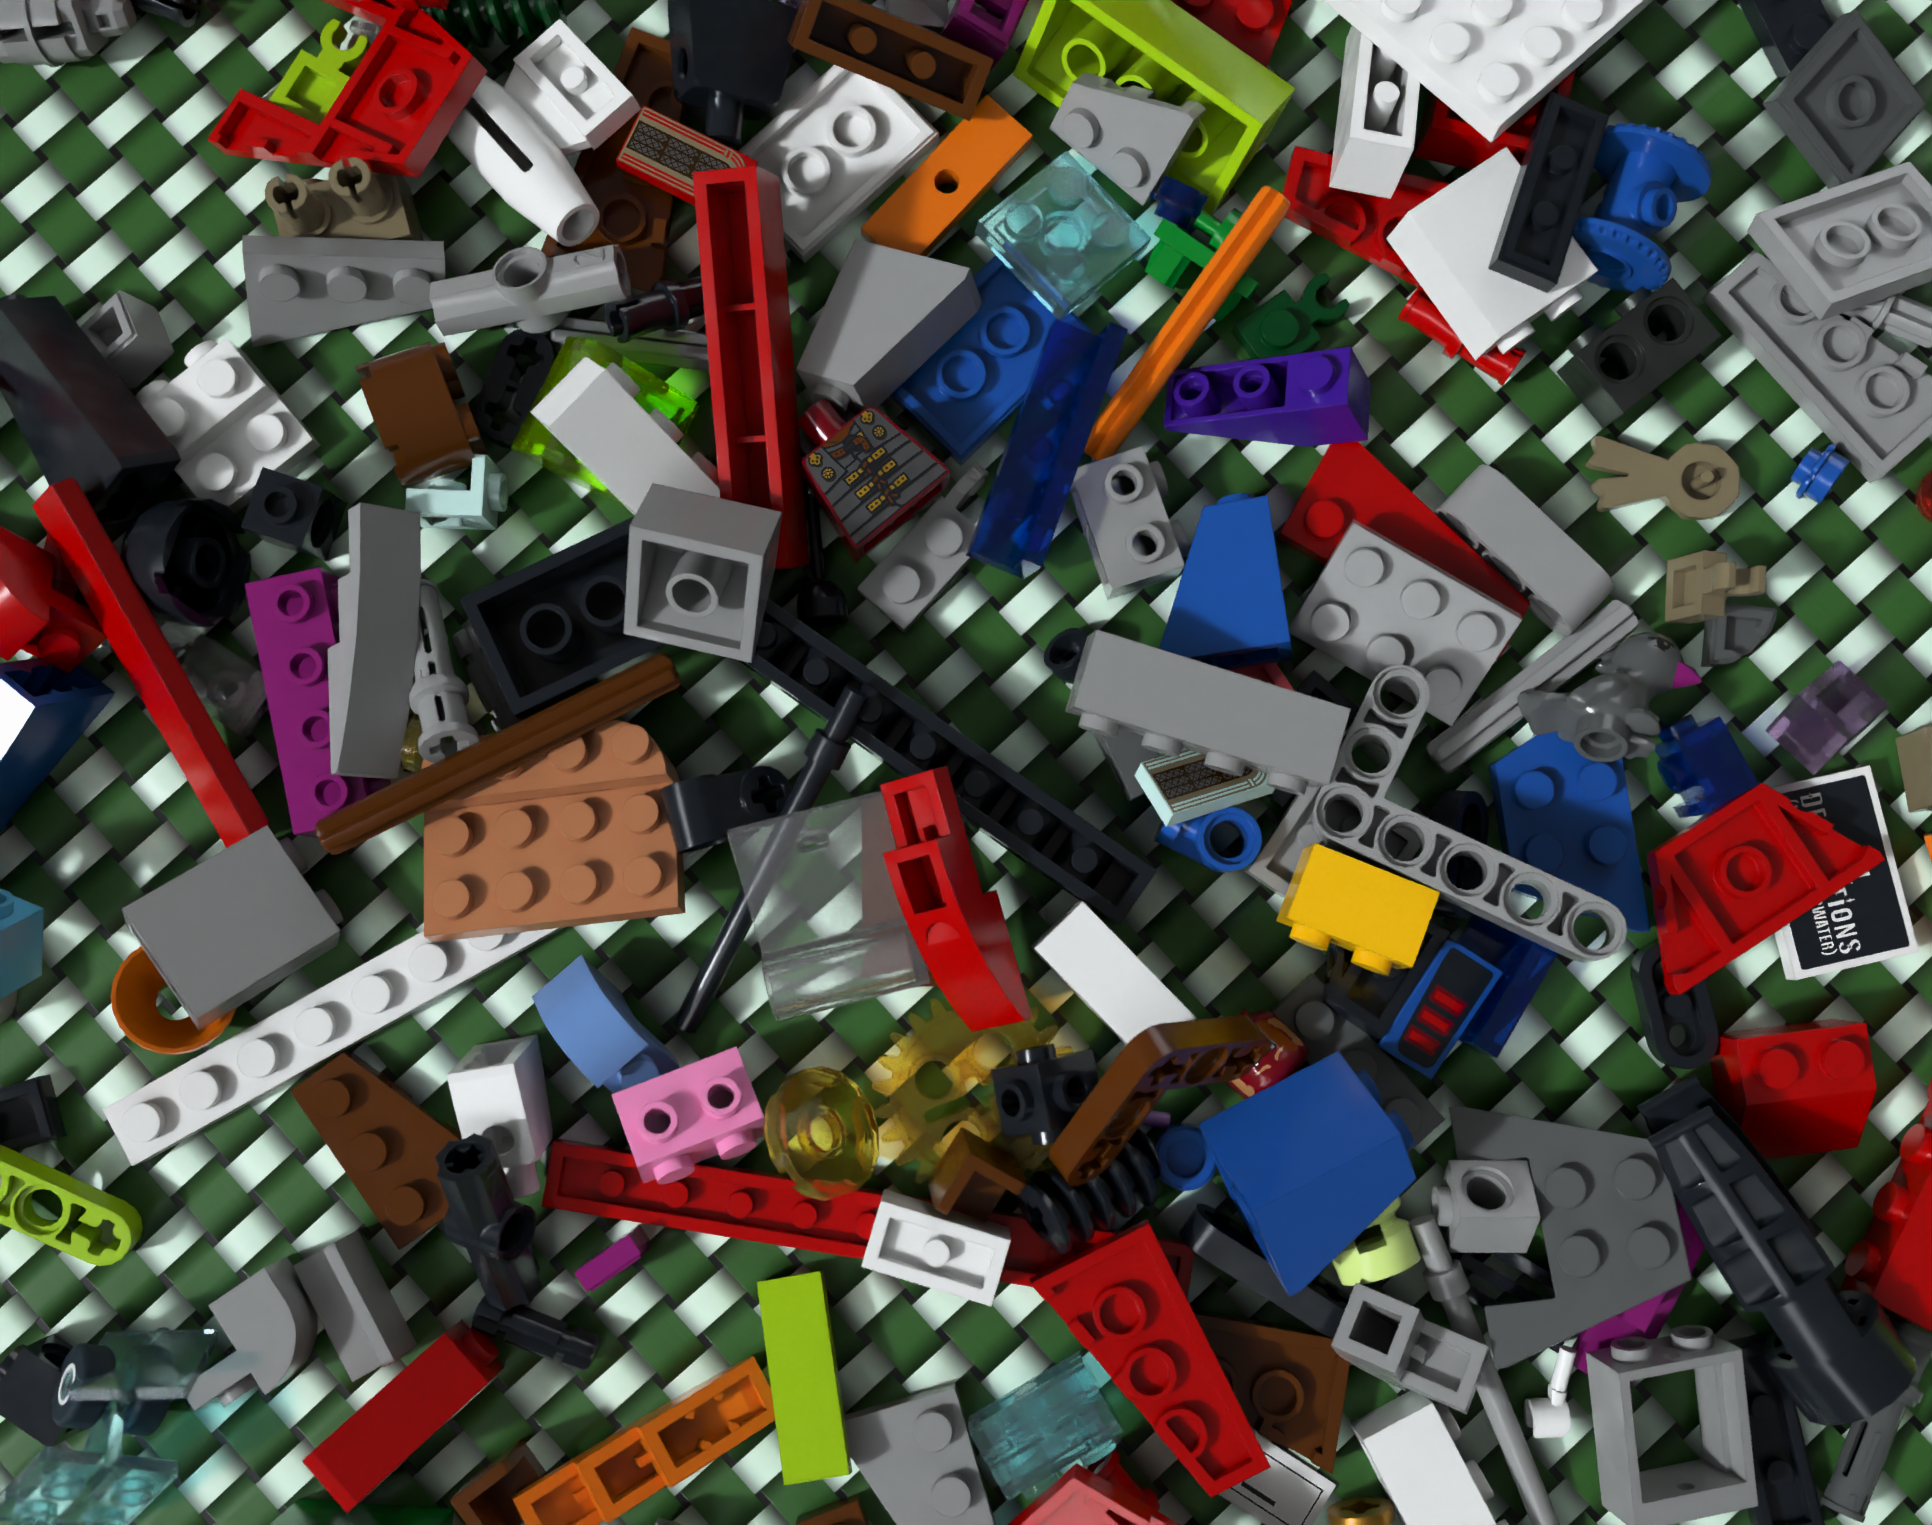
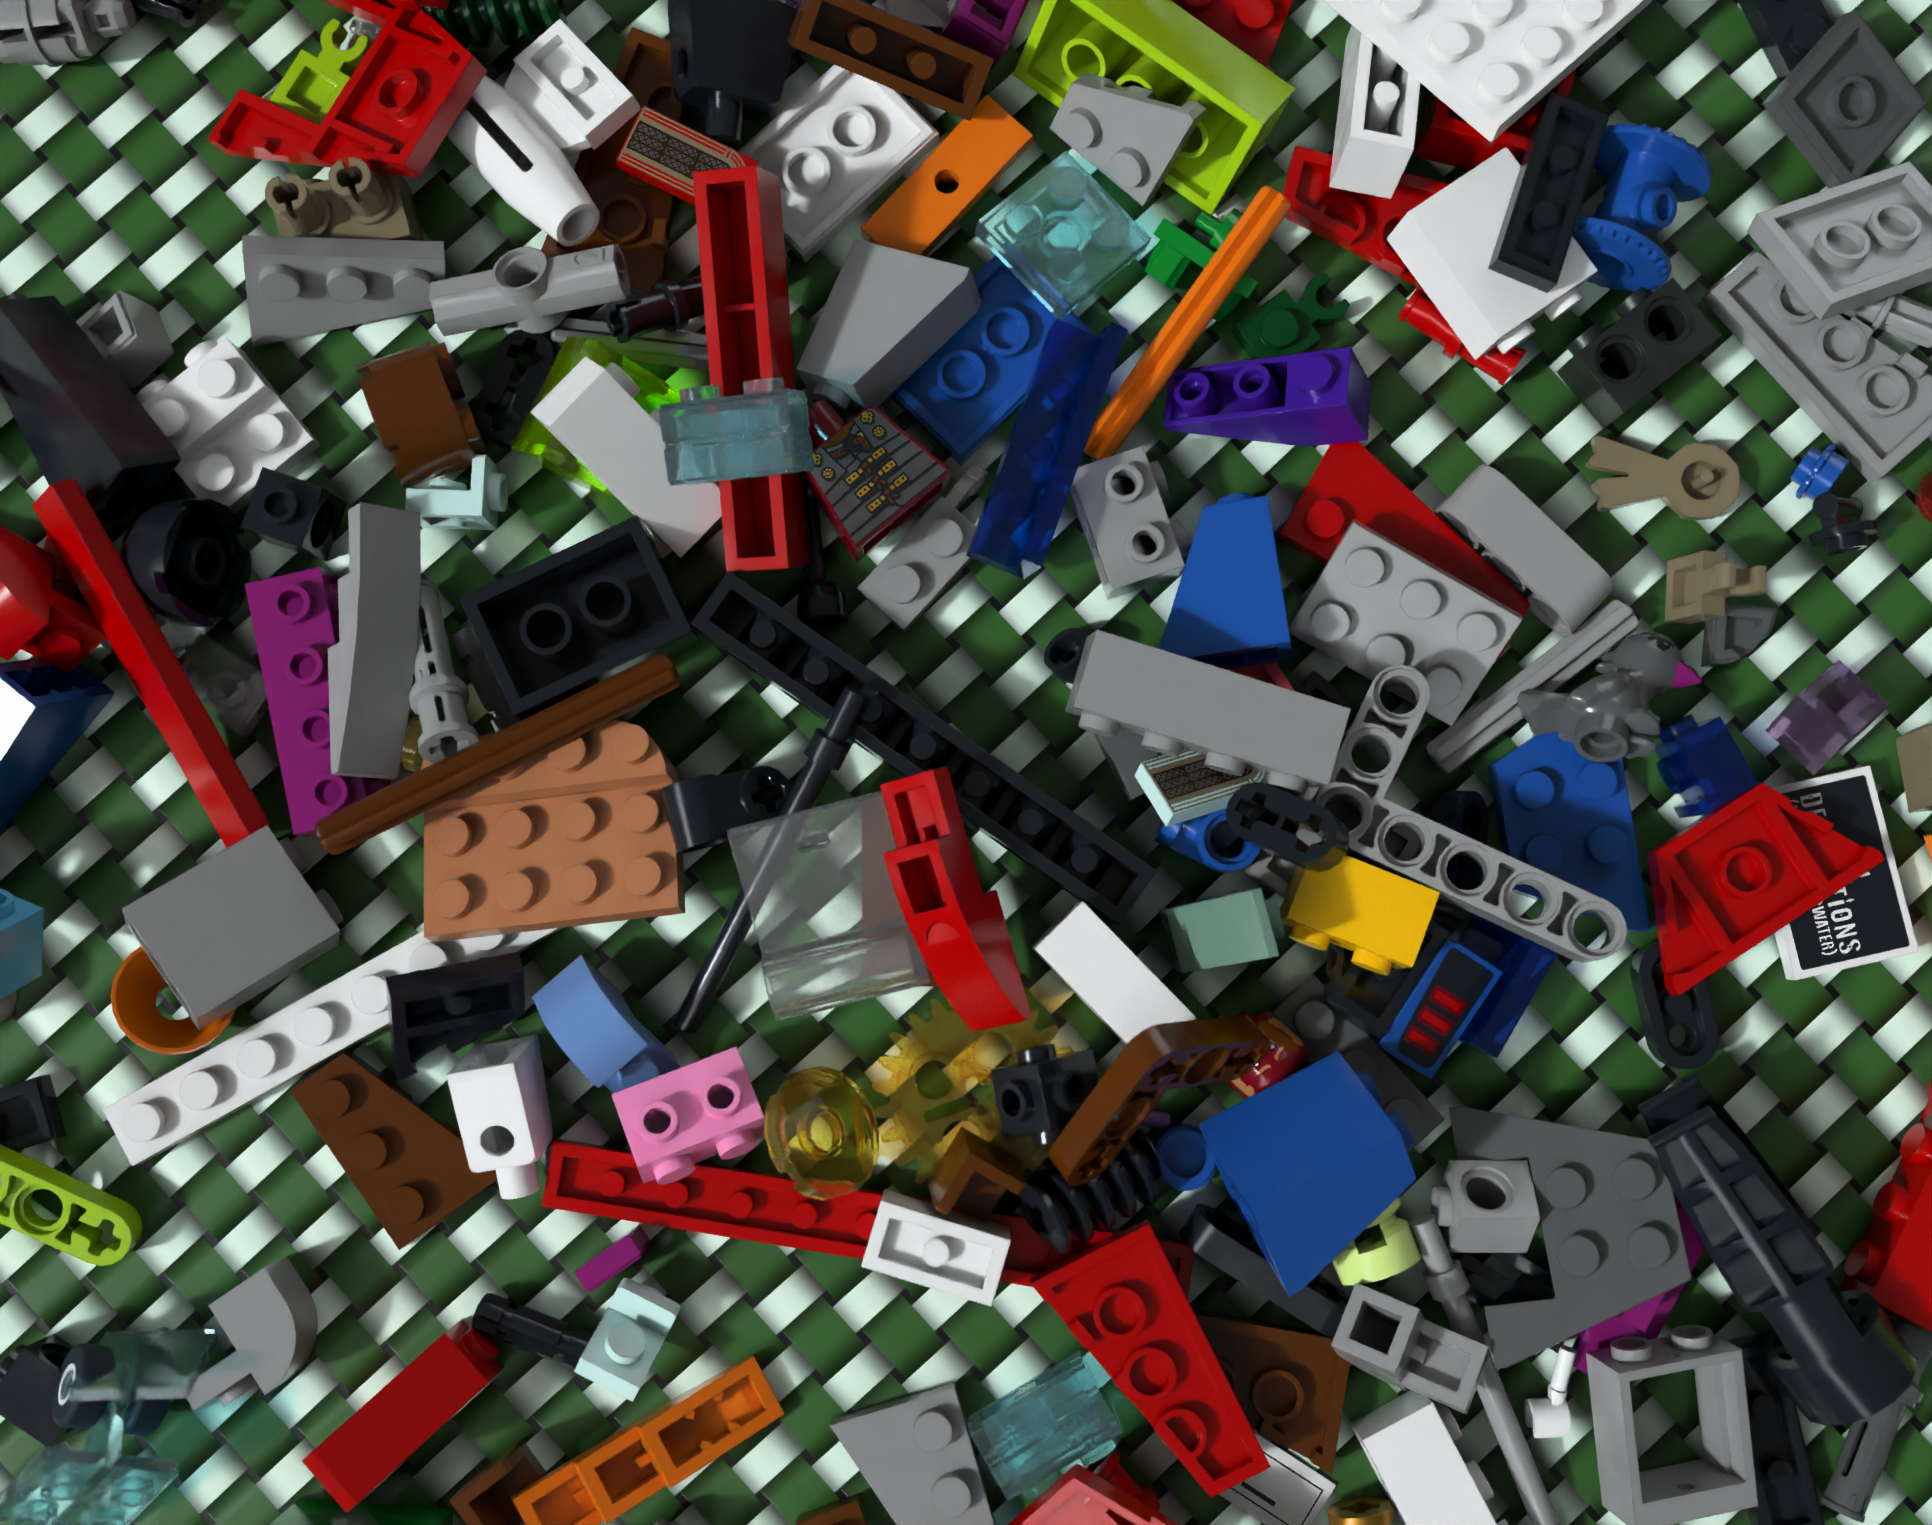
(355, 1306): light grey panel -> none
(451, 1006): none -> black wing
(489, 1221): black piece -> none
(628, 1338): none -> light aqua bracket
(700, 571): light grey slope -> none
(736, 435): none -> clear light blue brick
(804, 1378): lime tile -> none
(1178, 202): clear blue plate -> none
(1222, 930): none -> sand green slope
(1281, 838): none -> black beam
(1797, 1085): red slope -> none
(1841, 524): none -> black plate

